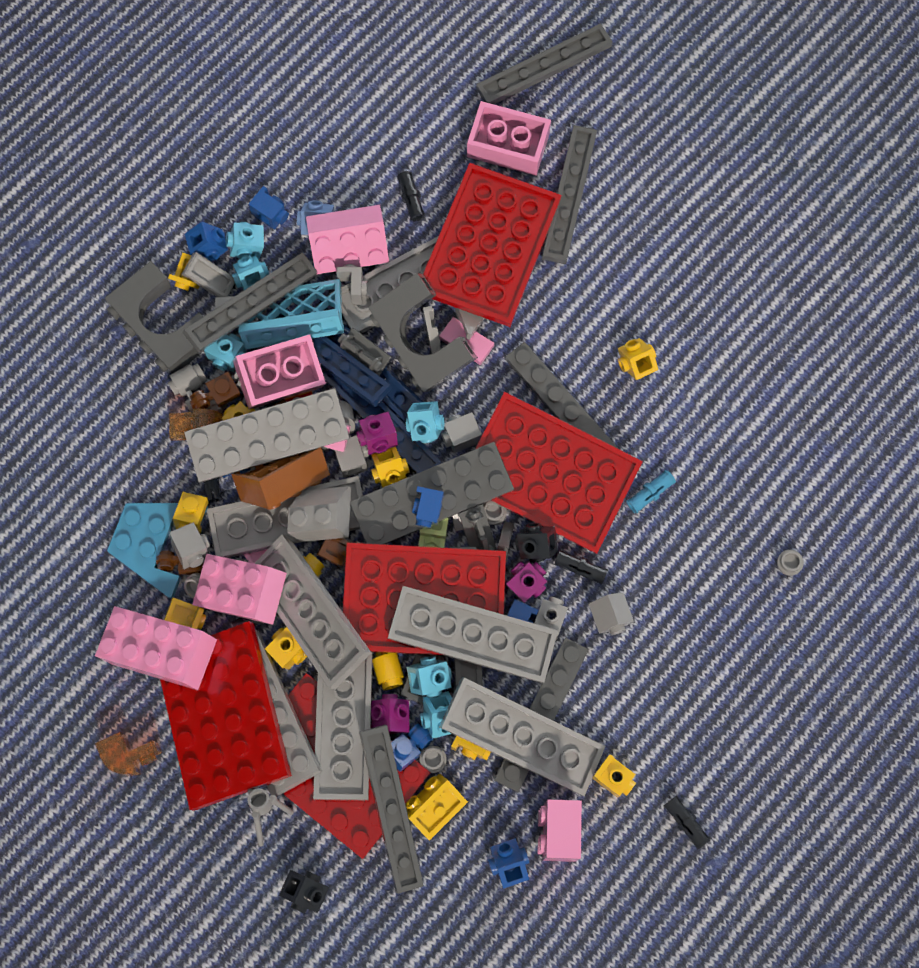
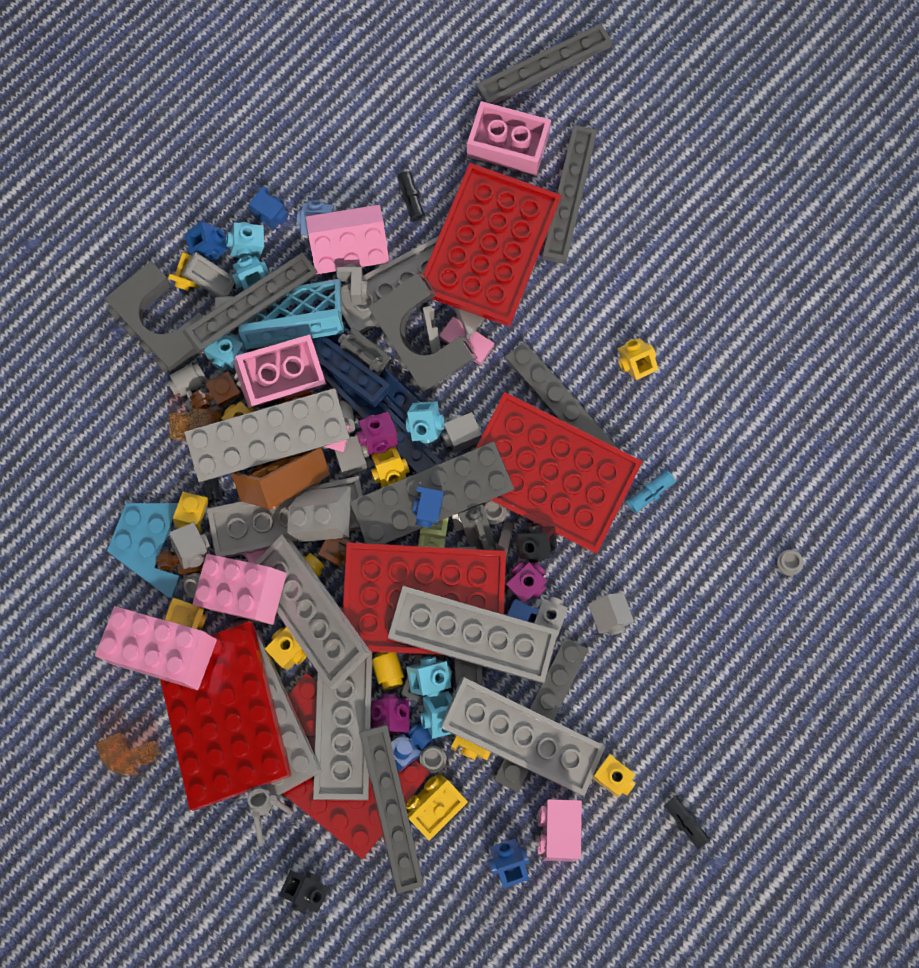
(581, 567): black pin -> none

